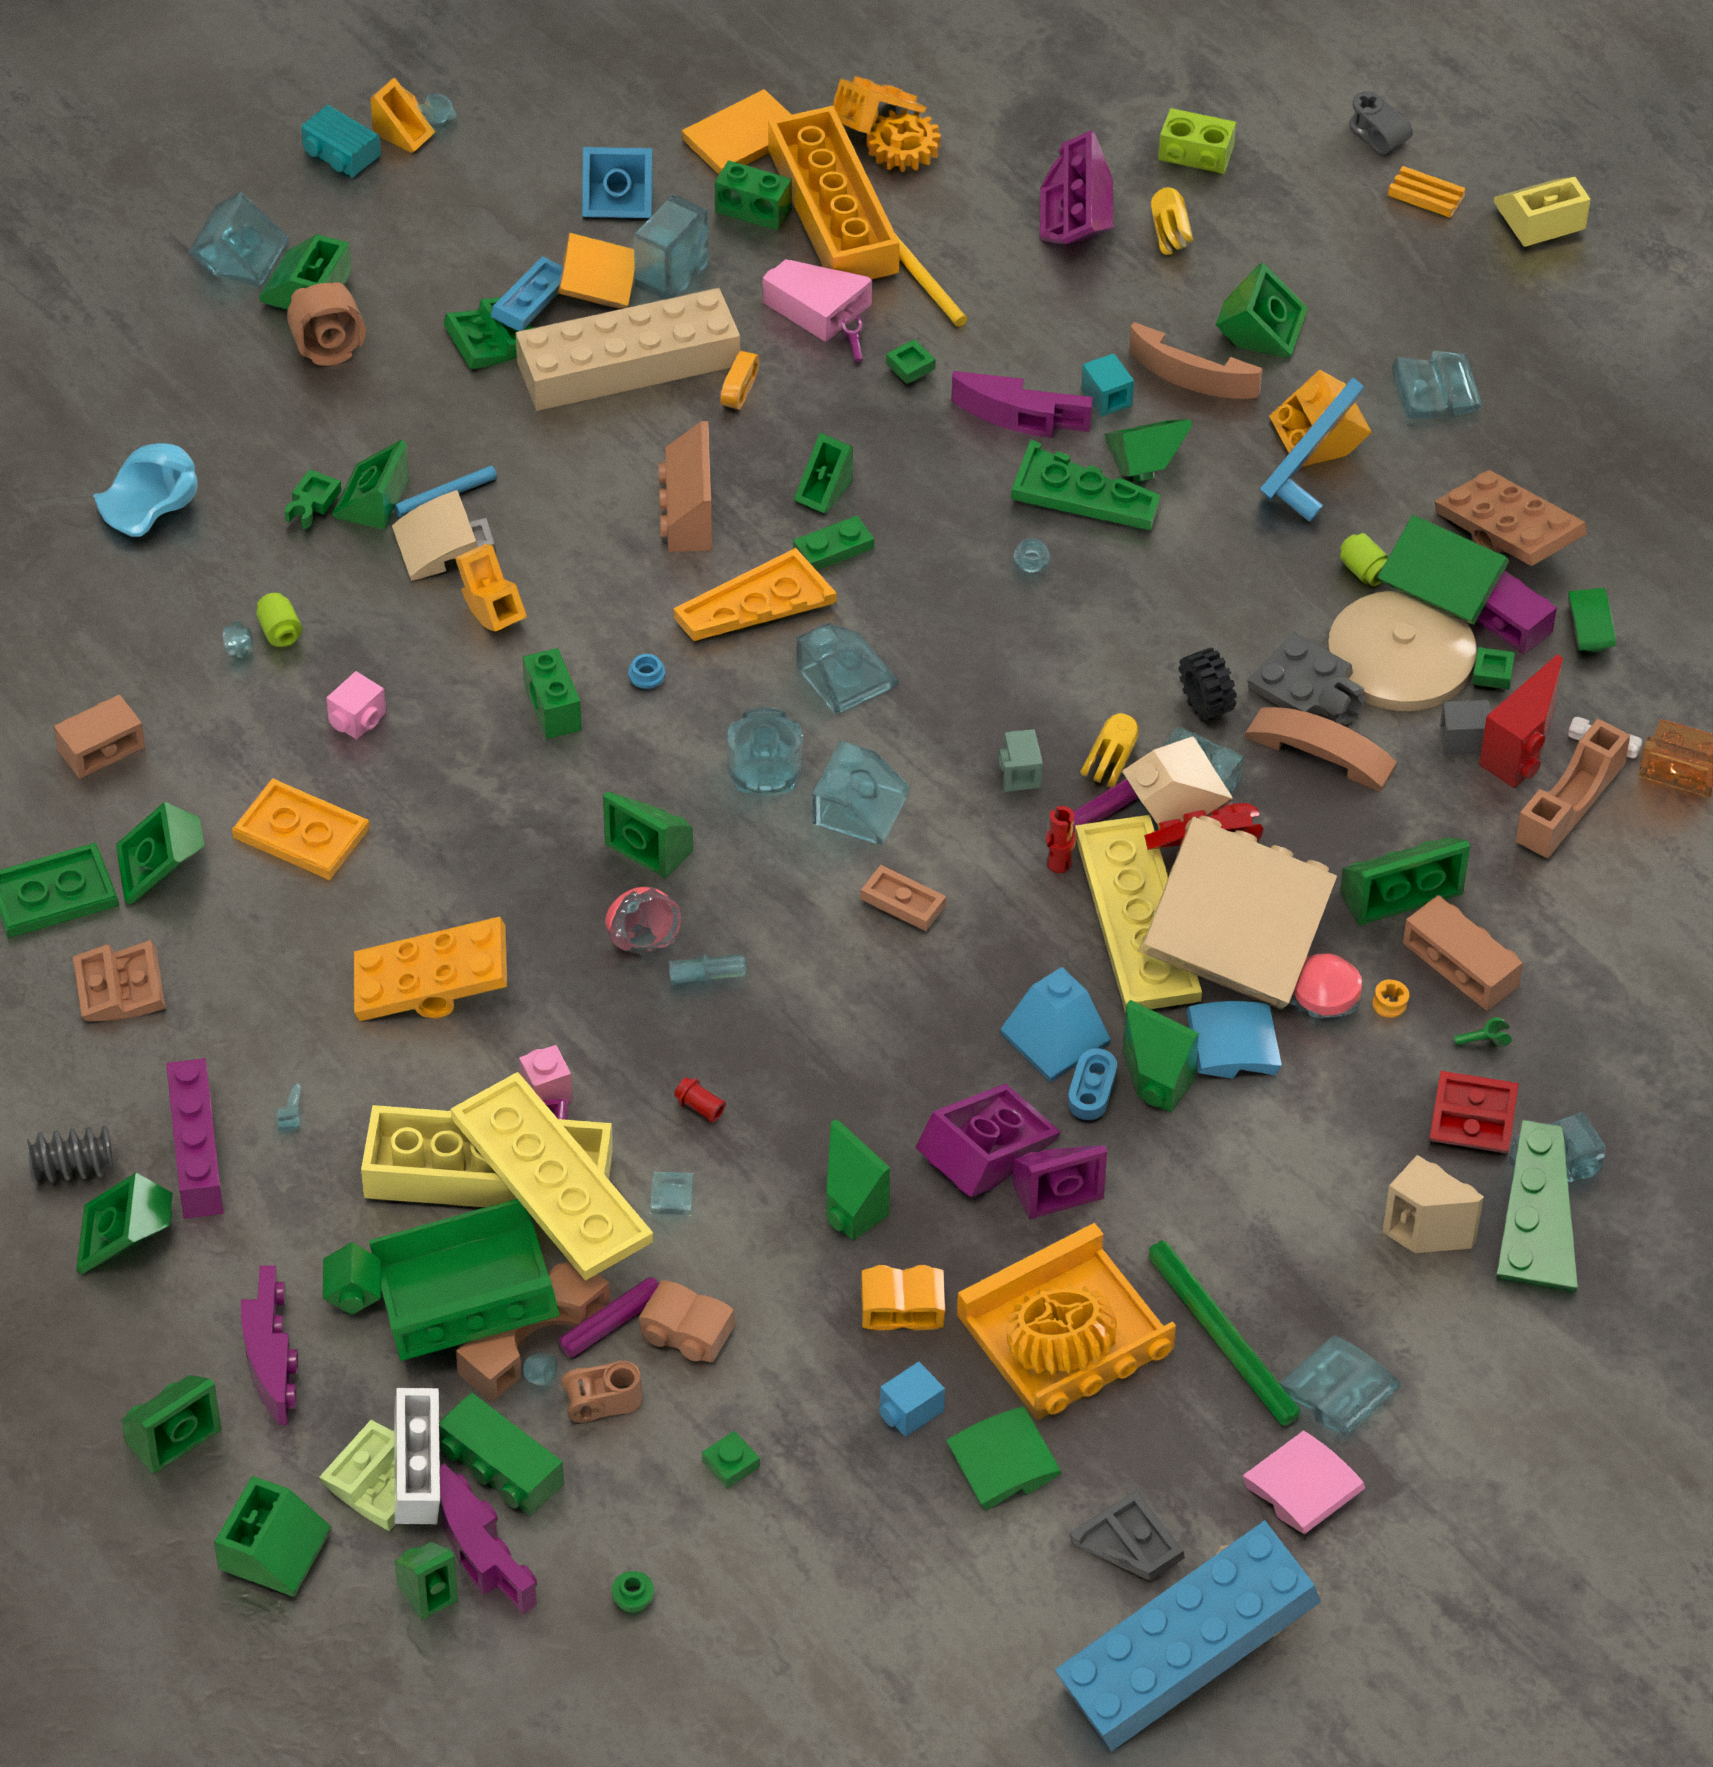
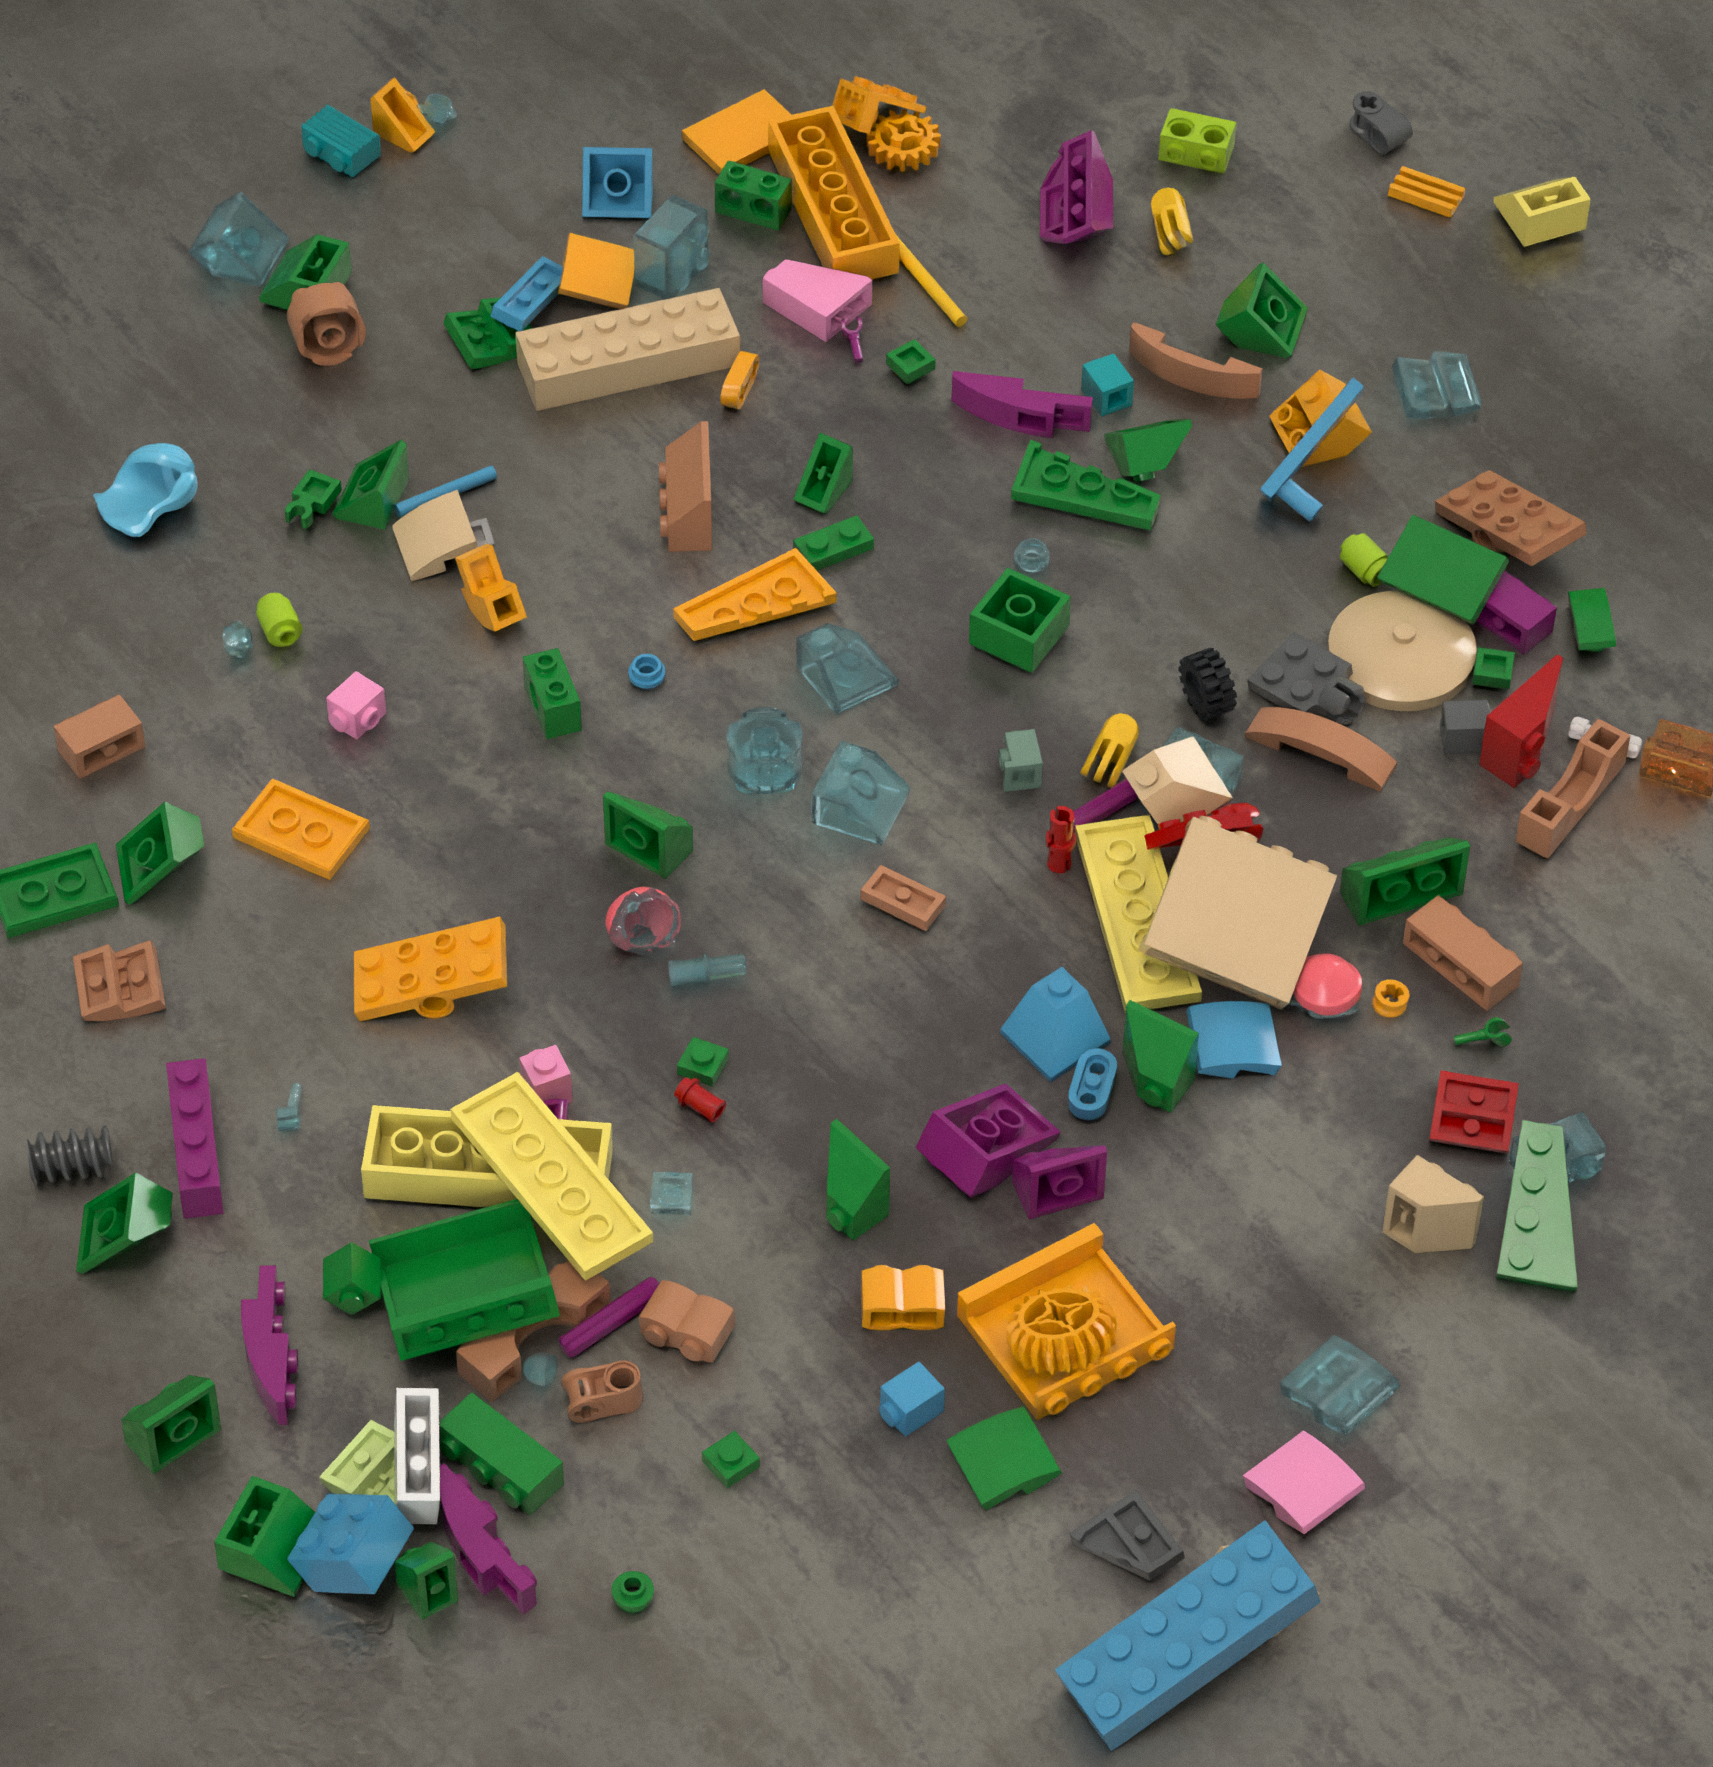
(350, 1543): none -> dark azure brick
(703, 1061): none -> green plate
(1019, 620): none -> green brick
(1224, 1333): green axle -> none

